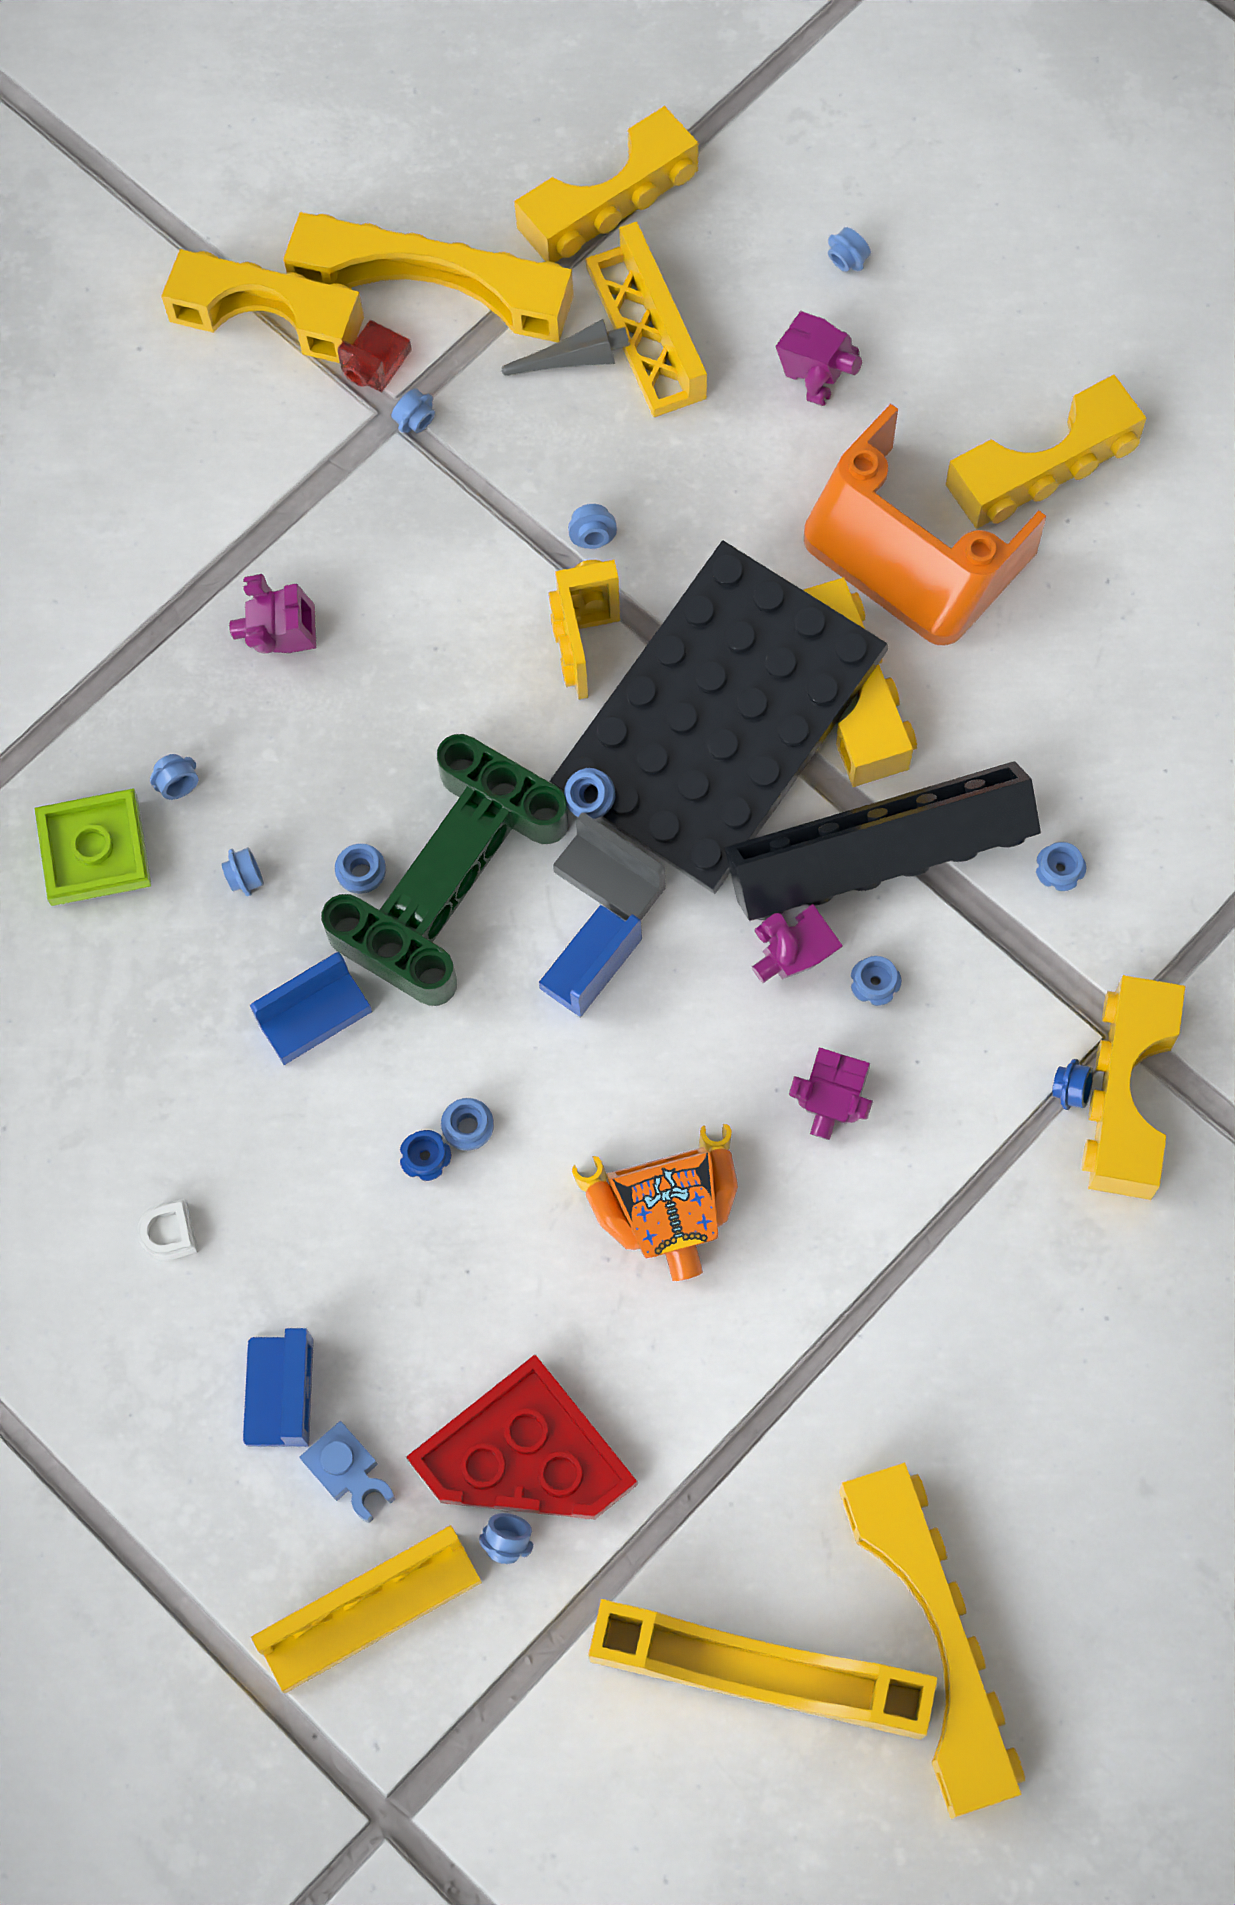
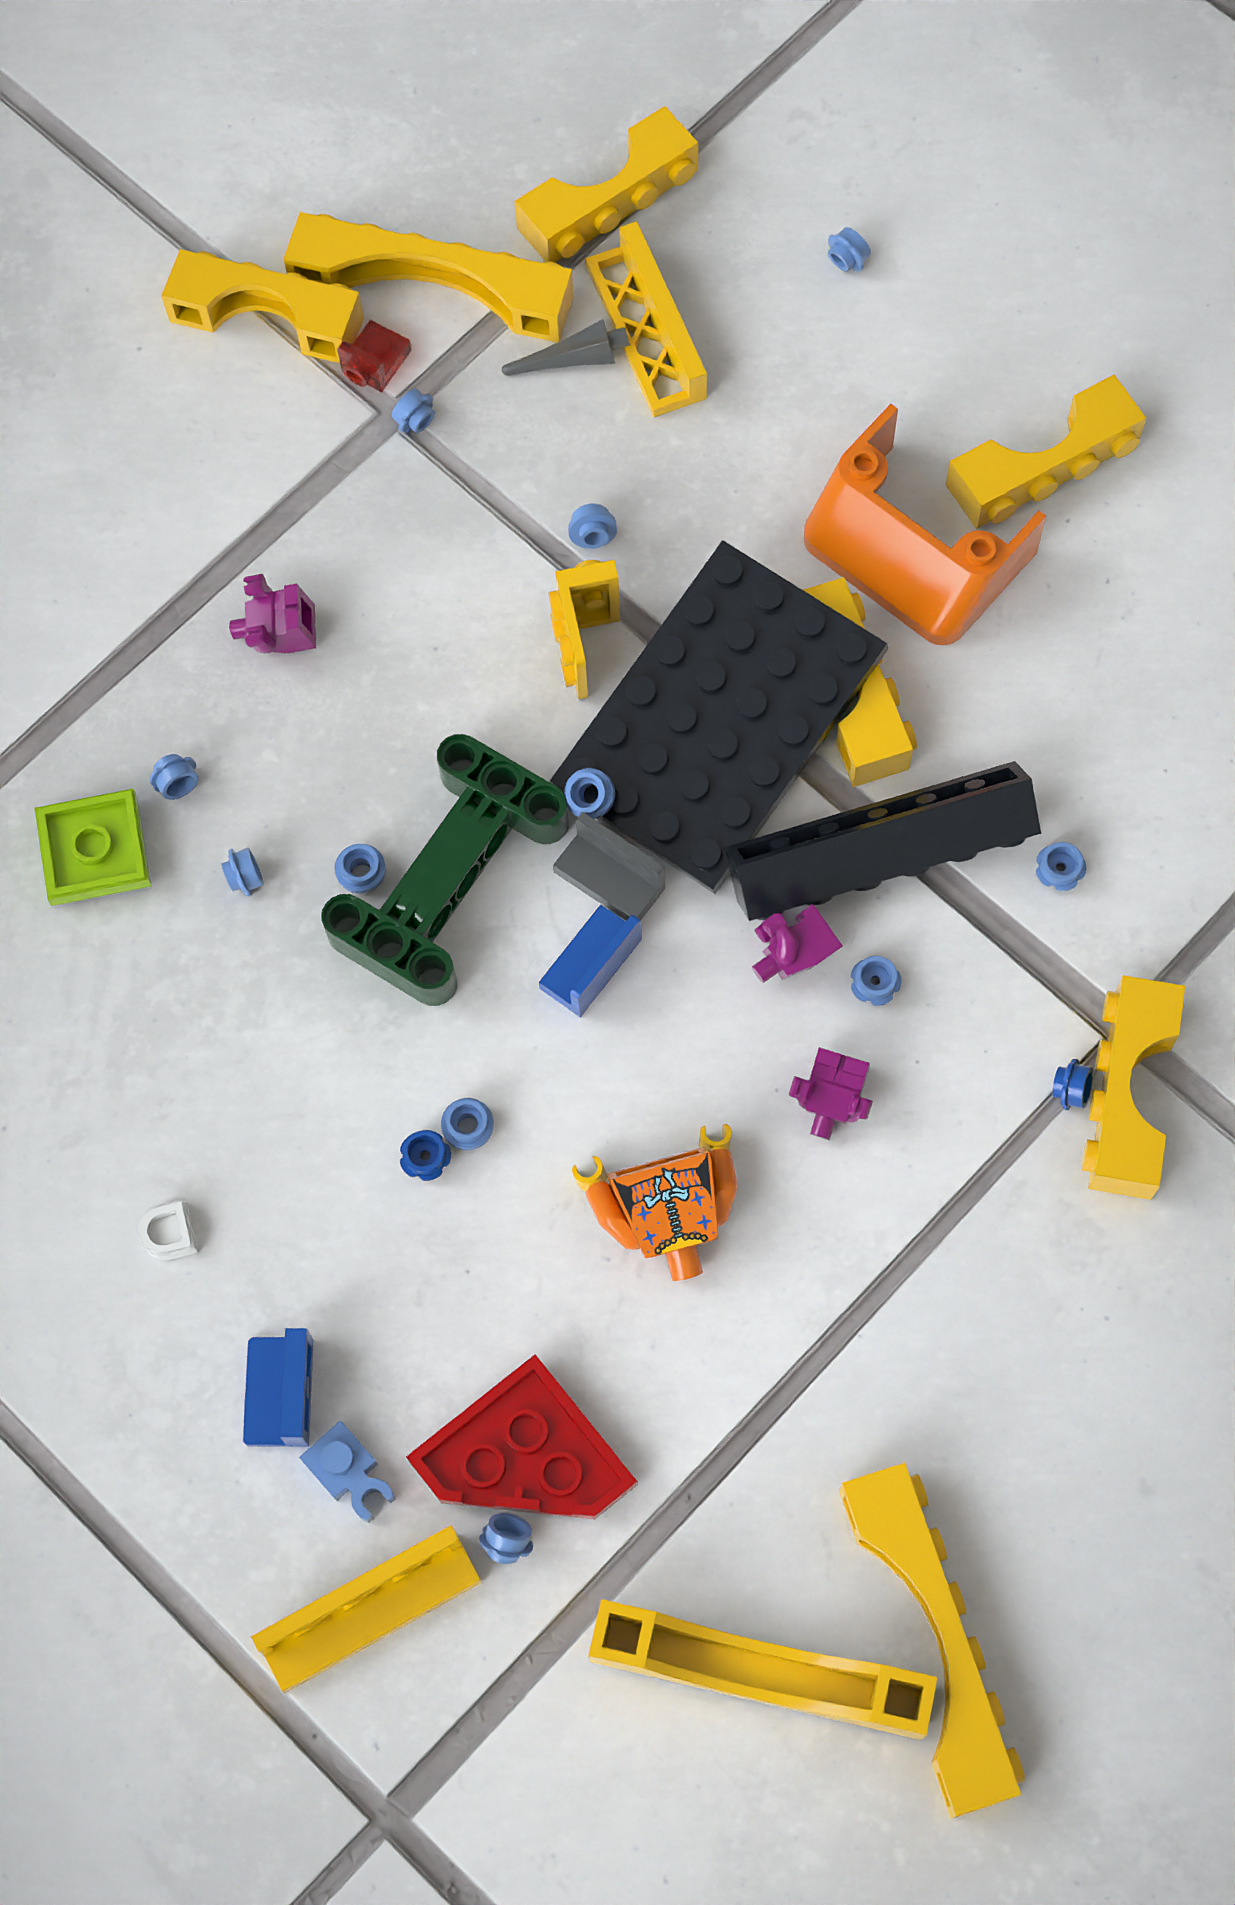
(310, 1008): blue panel -> none
(818, 354): magenta piece -> none

